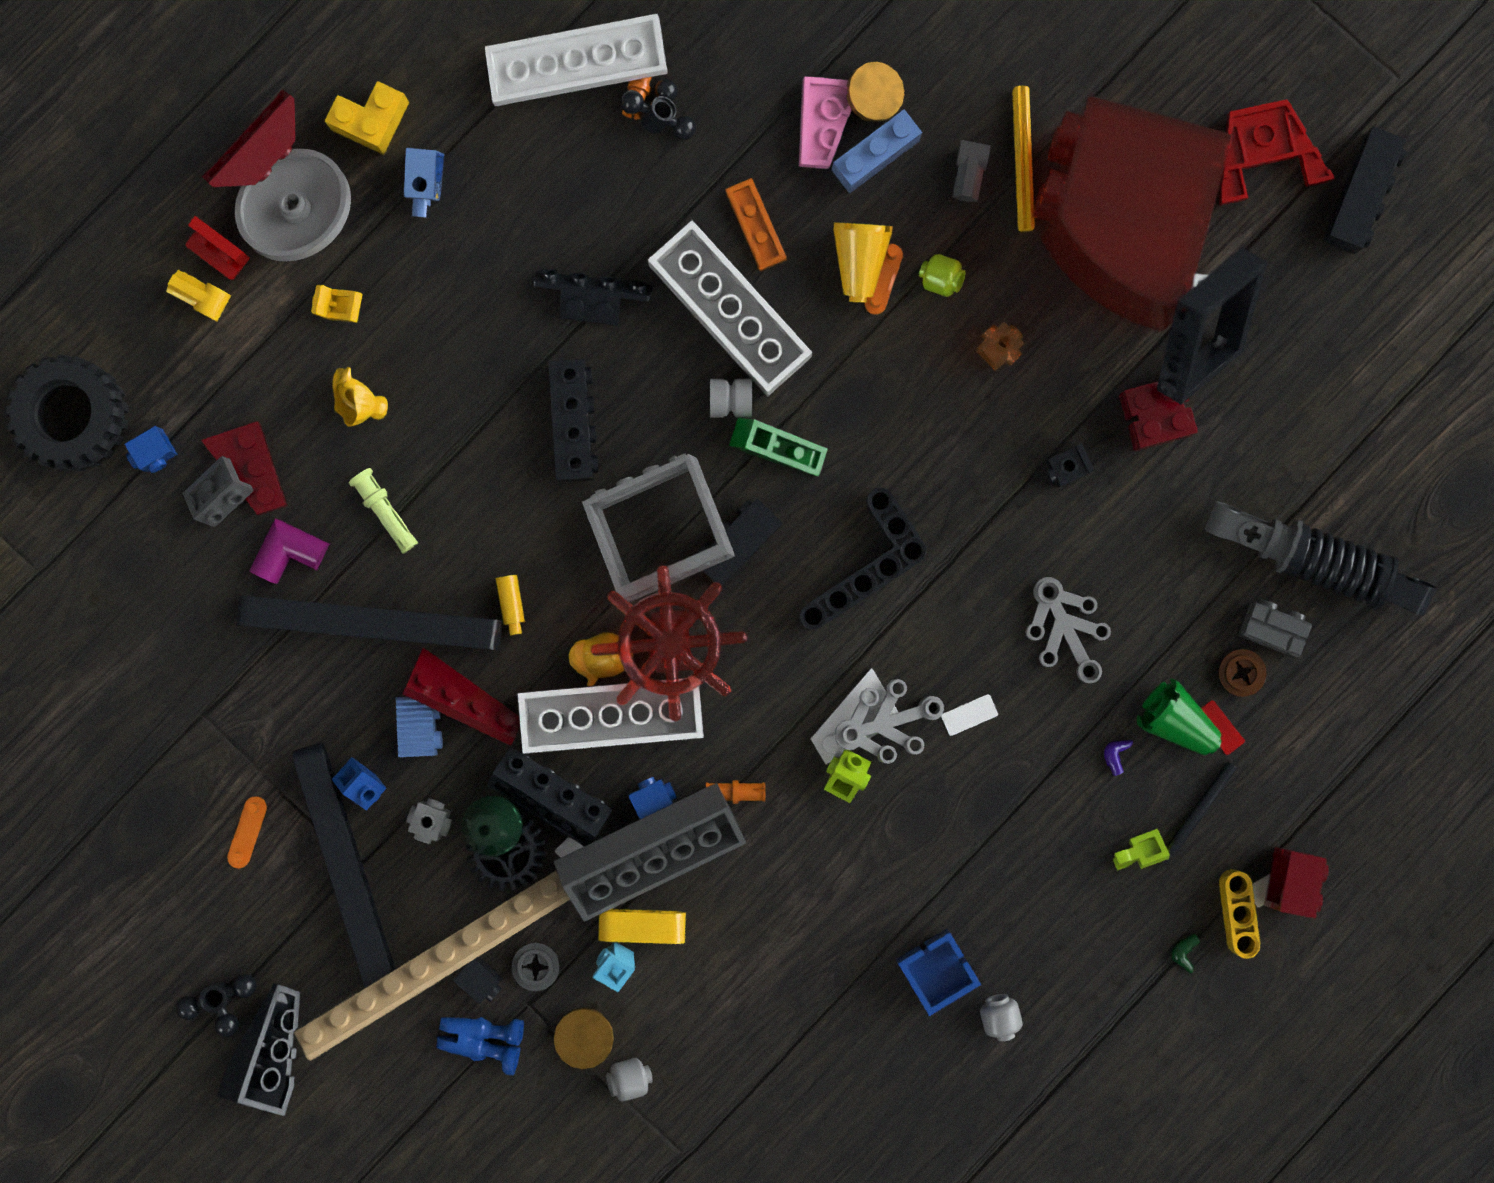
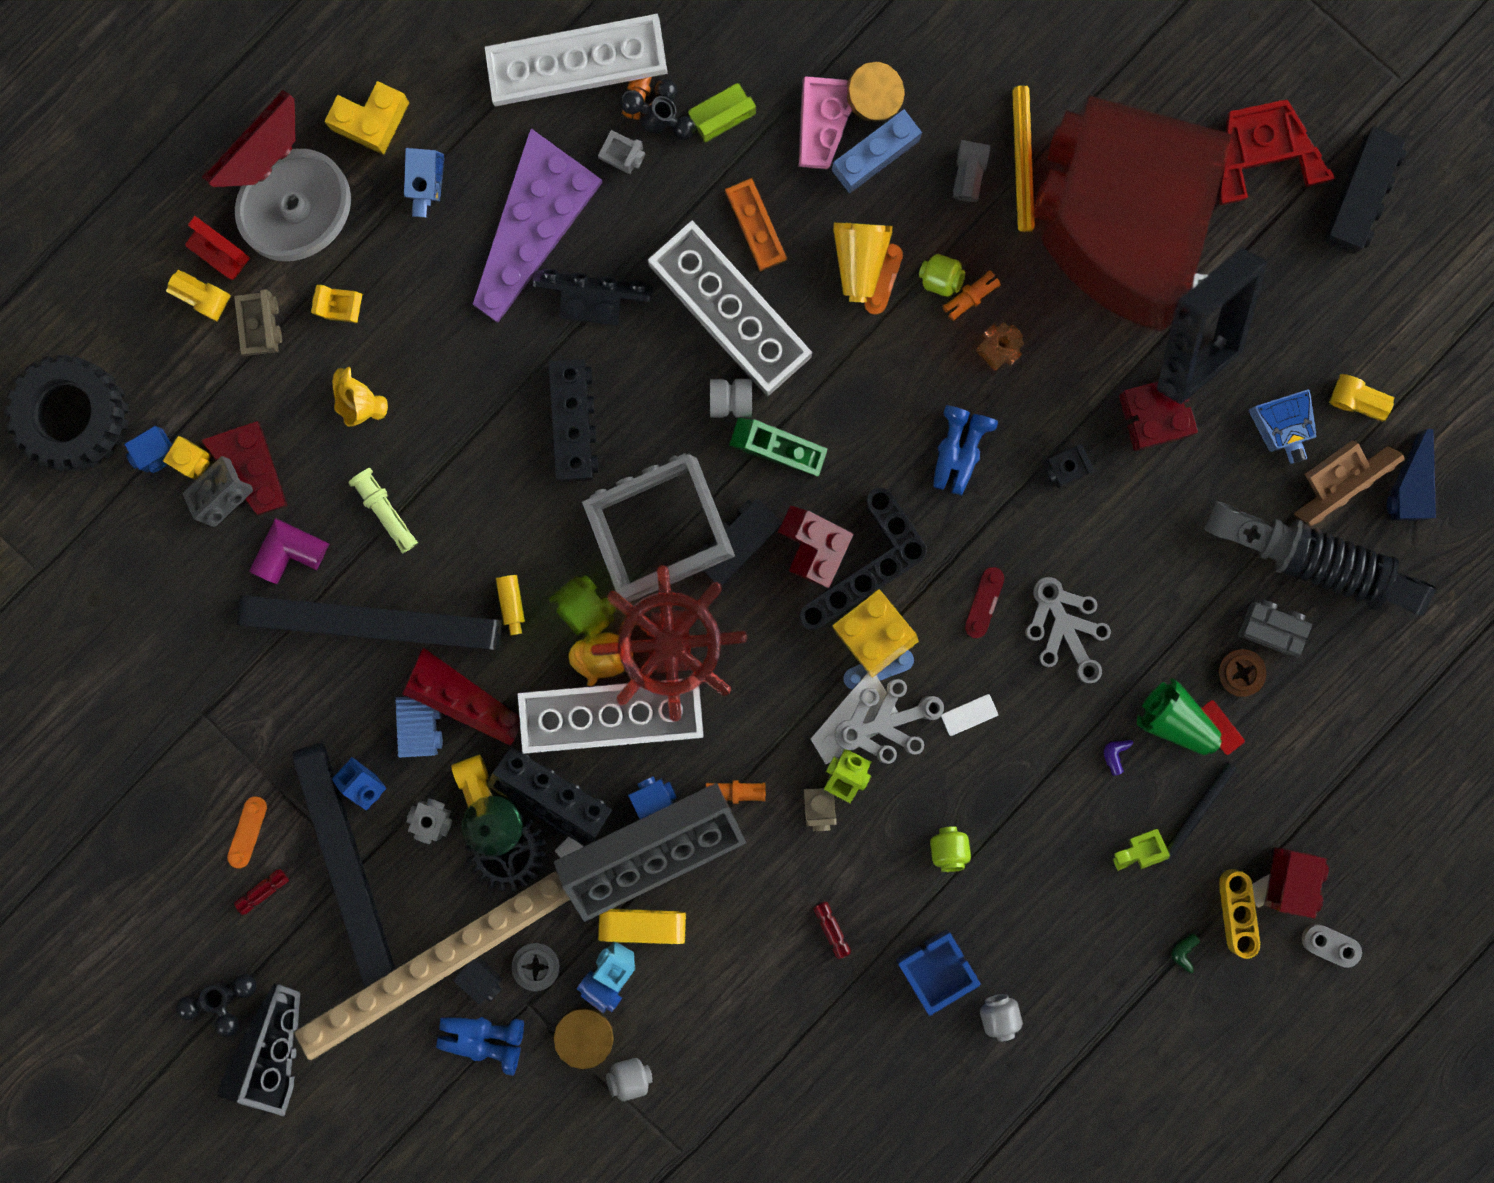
(187, 458): none -> yellow brick
(257, 323): none -> dark tan bracket
(261, 891): none -> dark red axle
(472, 778): none -> yellow piece
(539, 210): none -> medium lavender wing
(583, 608): none -> clear neon green brick
(598, 994): none -> blue brick
(622, 152): none -> light grey bracket
(722, 112): none -> lime panel
(819, 809): none -> dark tan bracket
(820, 548): none -> brick
(832, 930): none -> dark red axle
(875, 633): none -> yellow brick
(901, 664): none -> medium blue piece
(950, 849): none -> lime head
(957, 458): none -> blue piece
(971, 295): none -> orange pin
(984, 602): none -> dark red piece
(1286, 424): none -> torso
(1333, 945): none -> light grey plate
(1343, 477): none -> medium nougat bracket
(1353, 395): none -> yellow piece
(1414, 488): none -> dark blue slope

